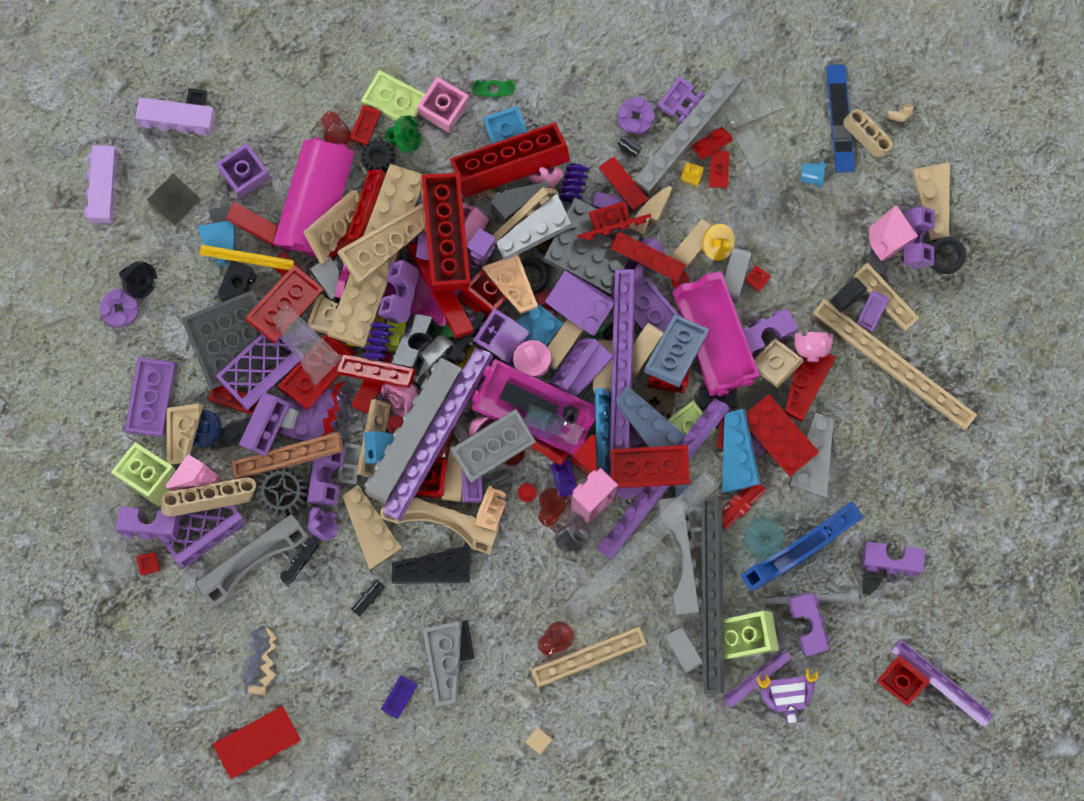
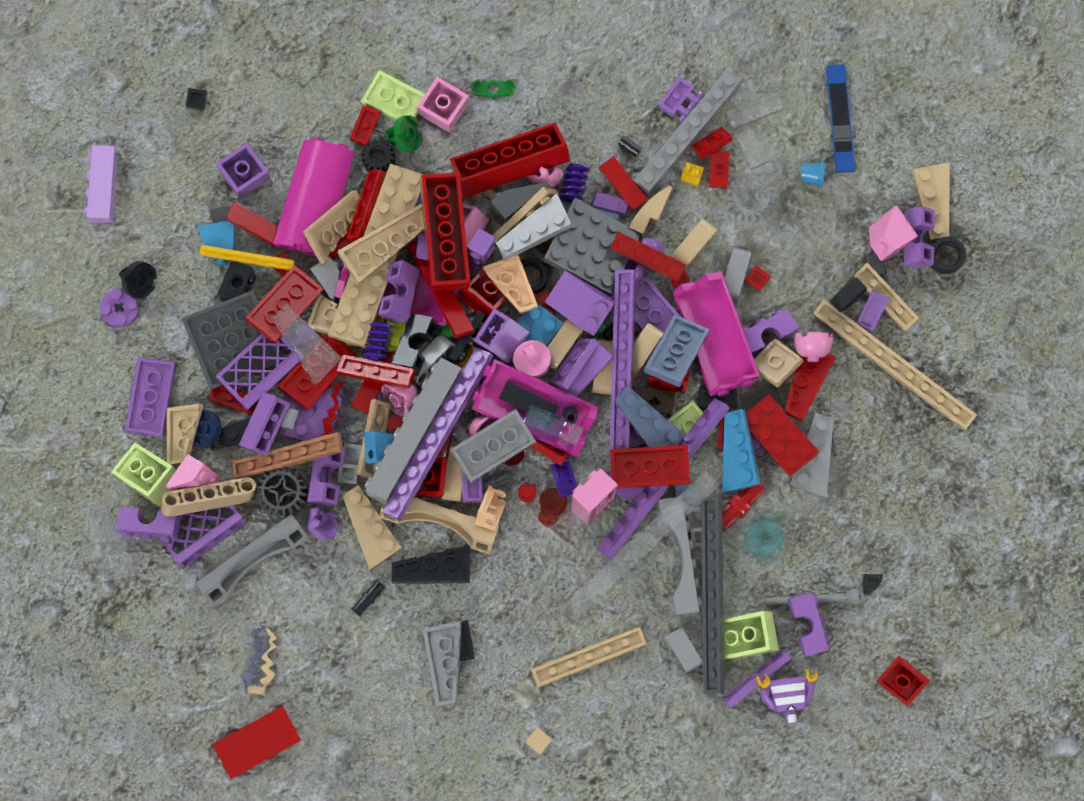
(148, 563): red tile -> none
(173, 199): clear smoke plate -> none
(175, 116): lavender brick -> none
(299, 561): black plate -> none
(335, 130): clear red hair -> none
(399, 697): dark purple plate -> none
(504, 124): dark azure plate -> none
(556, 638): clear red hair -> none
(571, 538): flat silver hair -> none
(585, 456): red slope -> none
(603, 422): dark azure wing -> none
(611, 217): red bracket -> none
(635, 126): medium lavender plate -> none
(718, 242): yellow piece -> none
(802, 549): blue arch -> none
(859, 130): tan beam -> none
(876, 559): medium lavender arch -> none
(901, 115): tan arm -> none
(943, 683): medium lavender tile -> none

